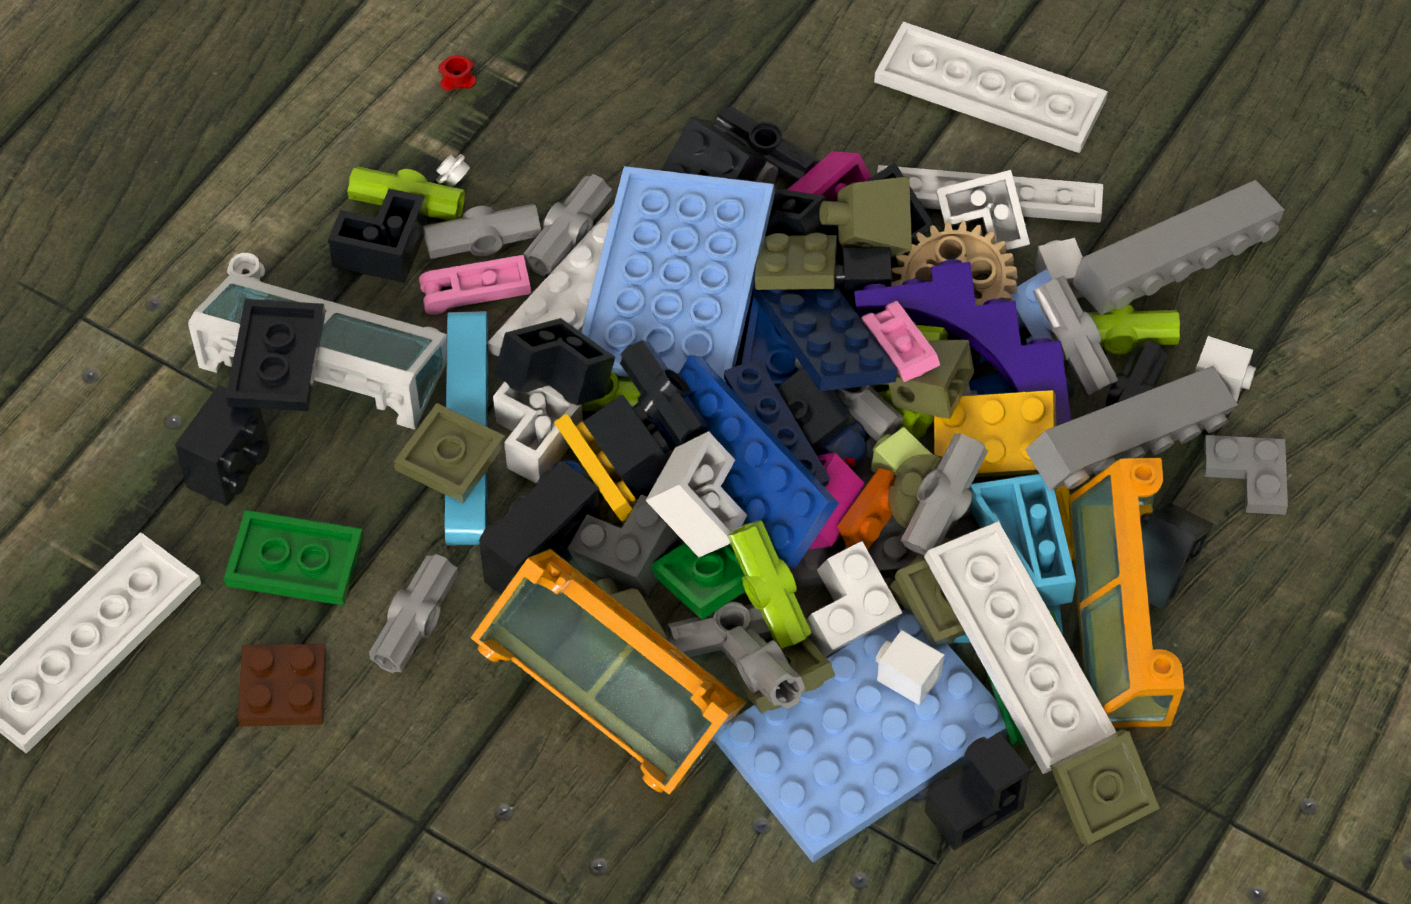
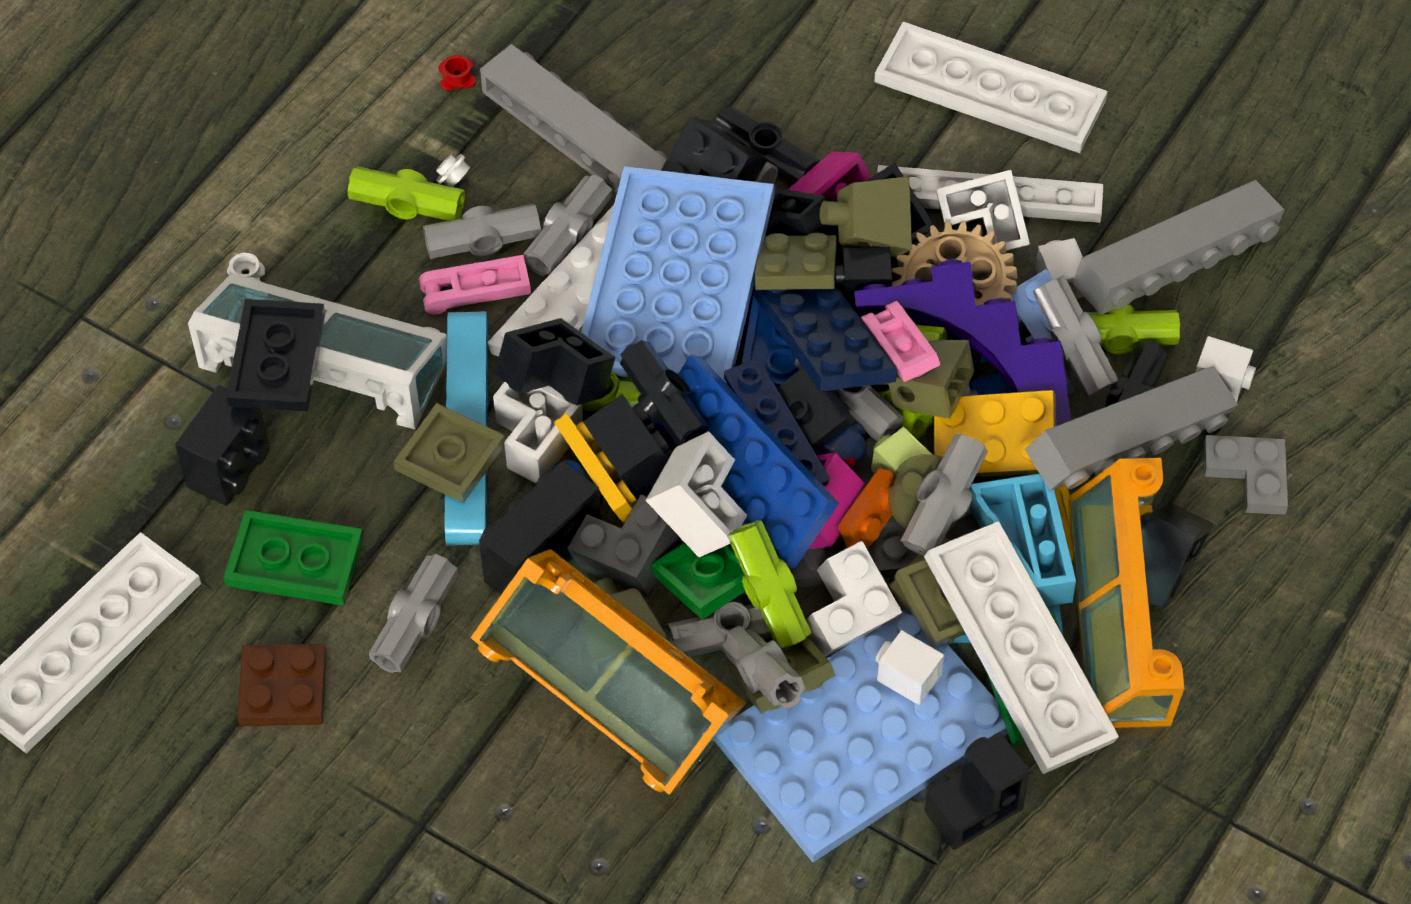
(380, 244): black brick -> none
(565, 117): none -> light grey brick
(1104, 787): olive plate -> none

